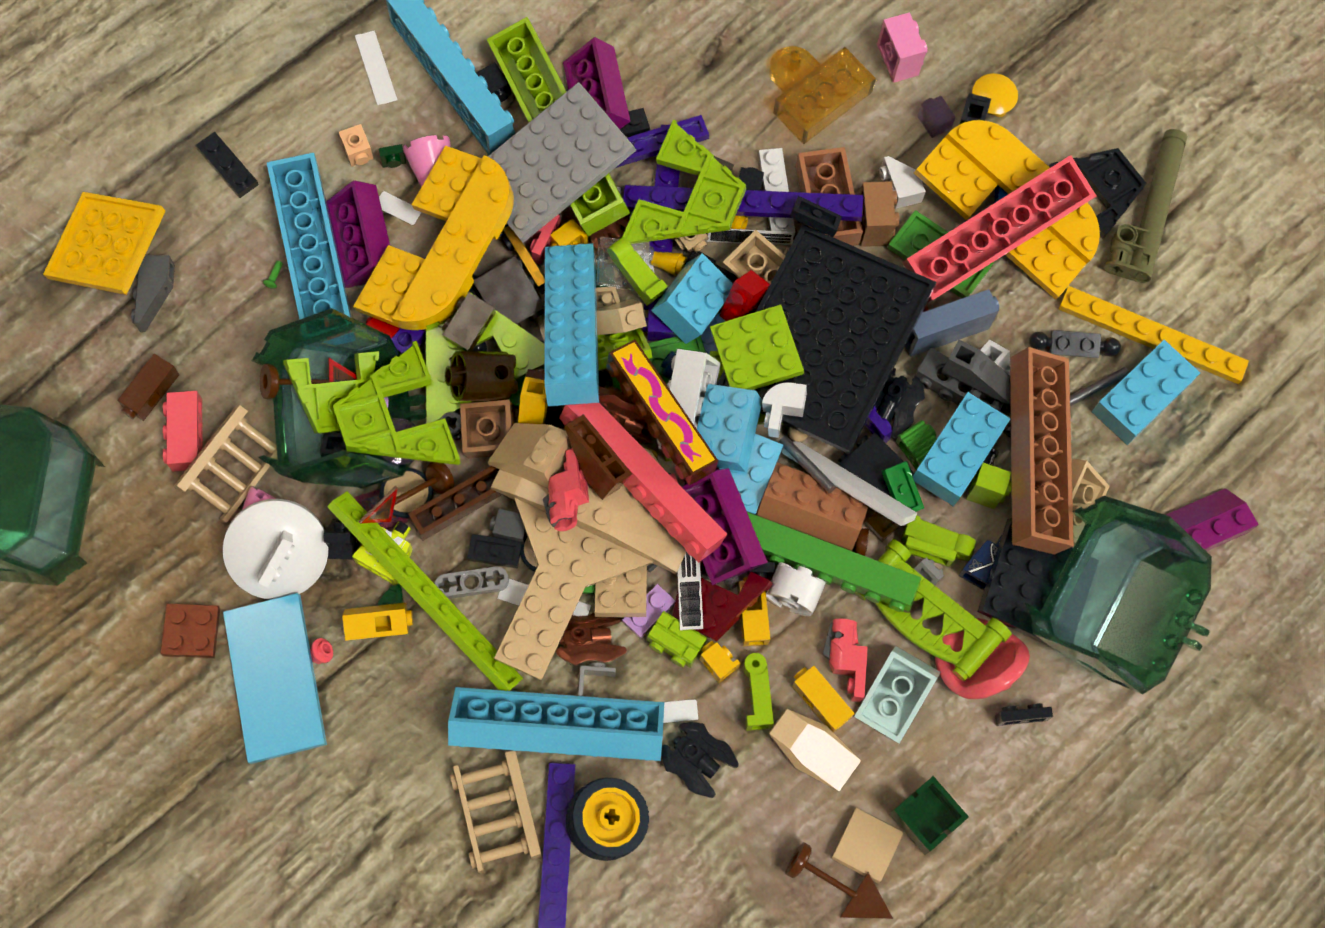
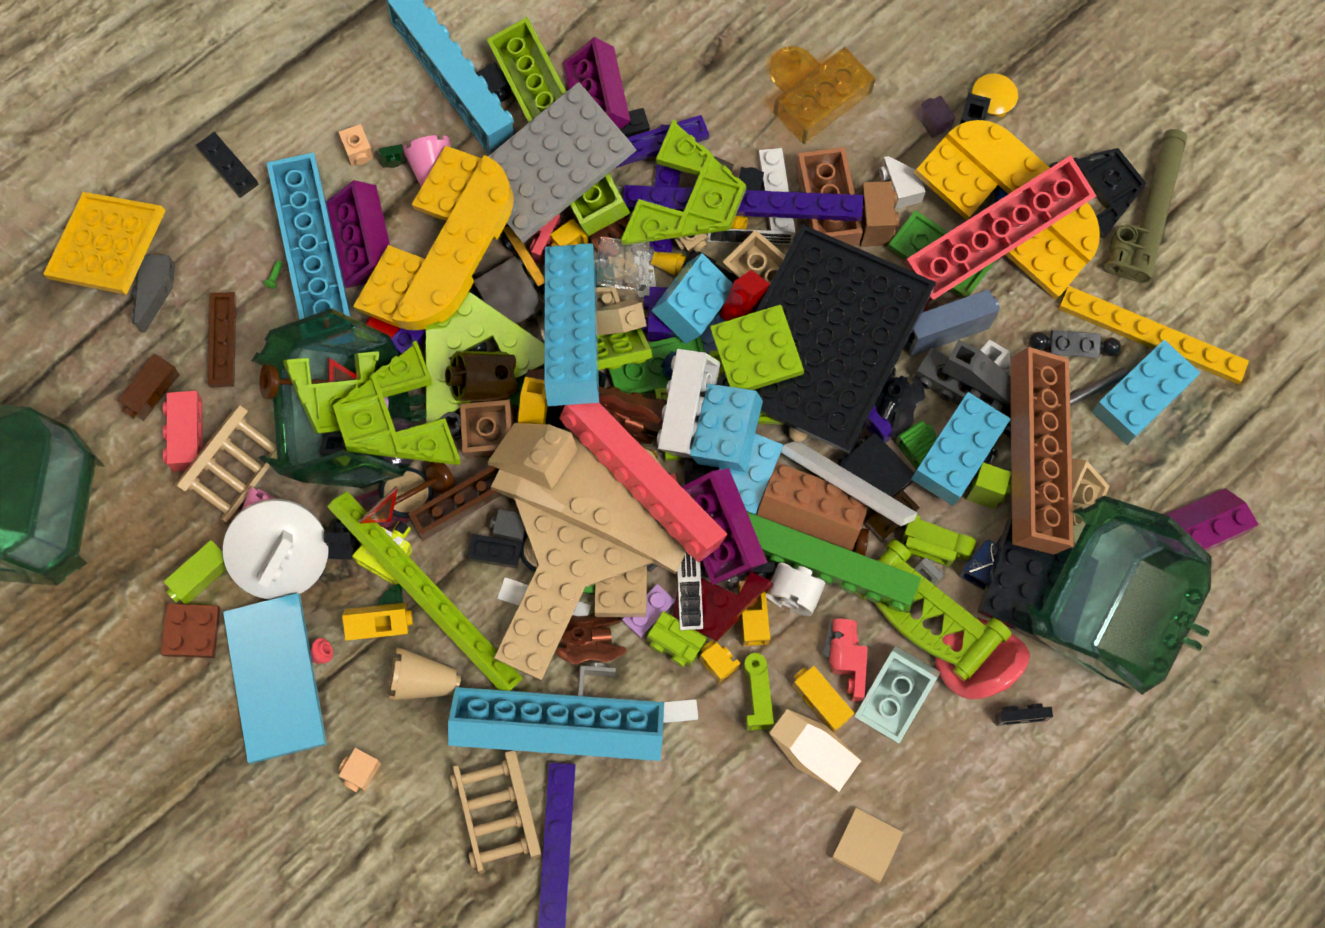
(196, 573): none -> lime brick
(222, 340): none -> reddish brown plate
(358, 770): none -> light nougat brick
(376, 67): white sticker -> none
(398, 208): white sticker -> none
(420, 677): none -> tan cone
(463, 575): light grey beam -> none
(468, 322): brick -> none
(566, 493): coral plate -> none
(591, 830): wheel -> none
(596, 458): reddish brown slope -> none
(636, 271): lime leg -> none
(661, 412): brick -> none
(695, 756): black piece -> none
(780, 400): white brick -> none
(807, 464): flat silver bar -> none
(815, 216): black plate -> none
(864, 902): reddish brown piece -> none
(901, 47): bright pink brick -> none
(902, 486): green plate -> none
(928, 814): dark green piece -> none

